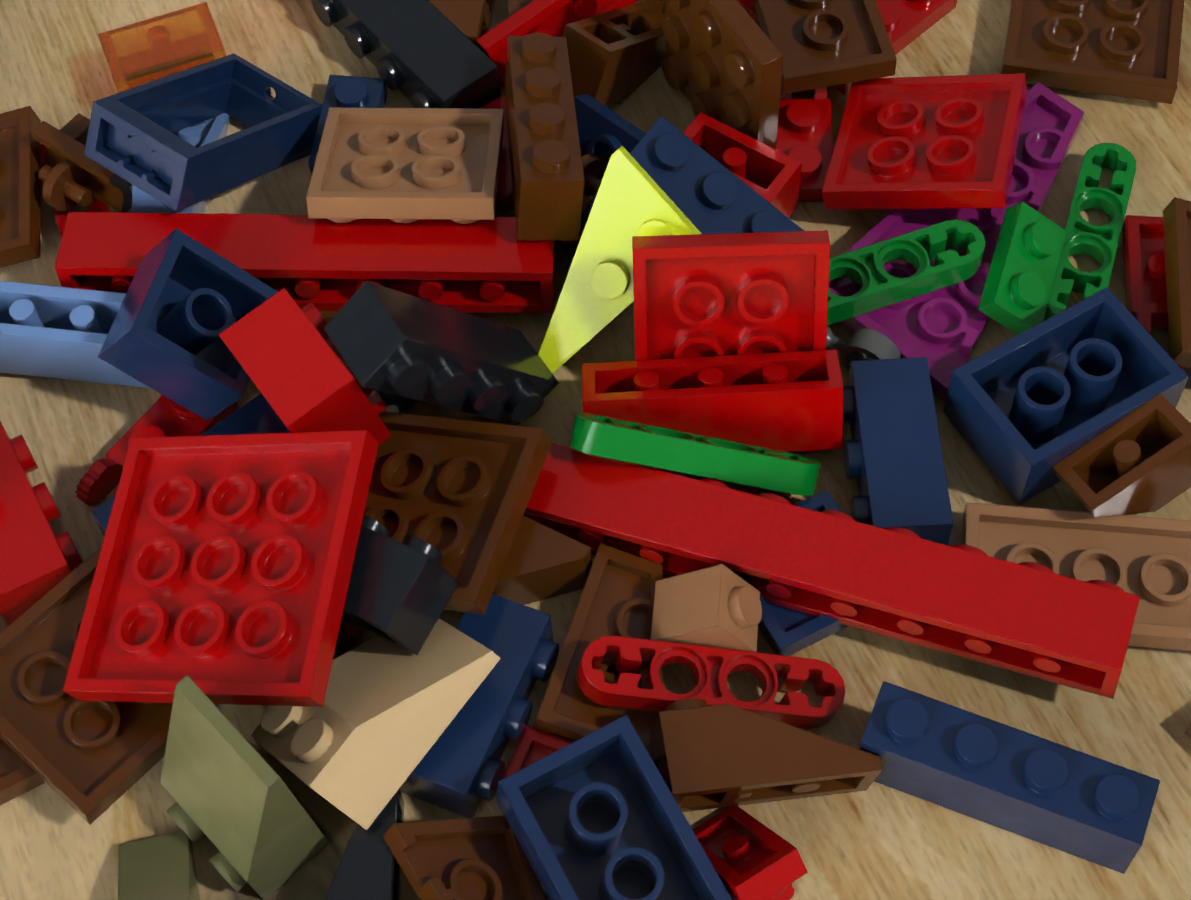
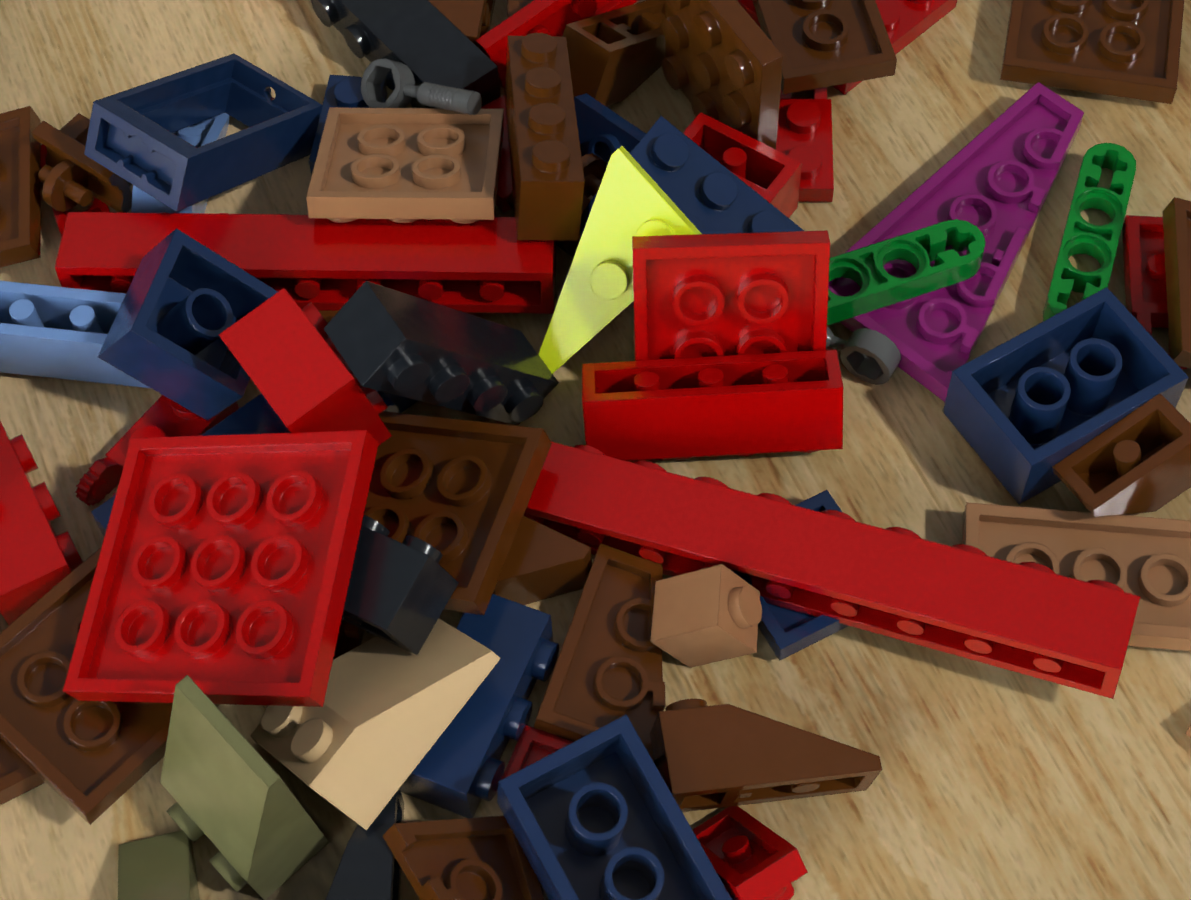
(161, 46): clear orange brick -> none
(427, 93): none -> dark grey piece
(694, 454): green beam -> none
(710, 669): red beam -> none
(896, 448): dark blue brick -> none
(926, 143): red plate -> none
(1009, 777): dark blue brick -> none
(1022, 269): green plate -> none

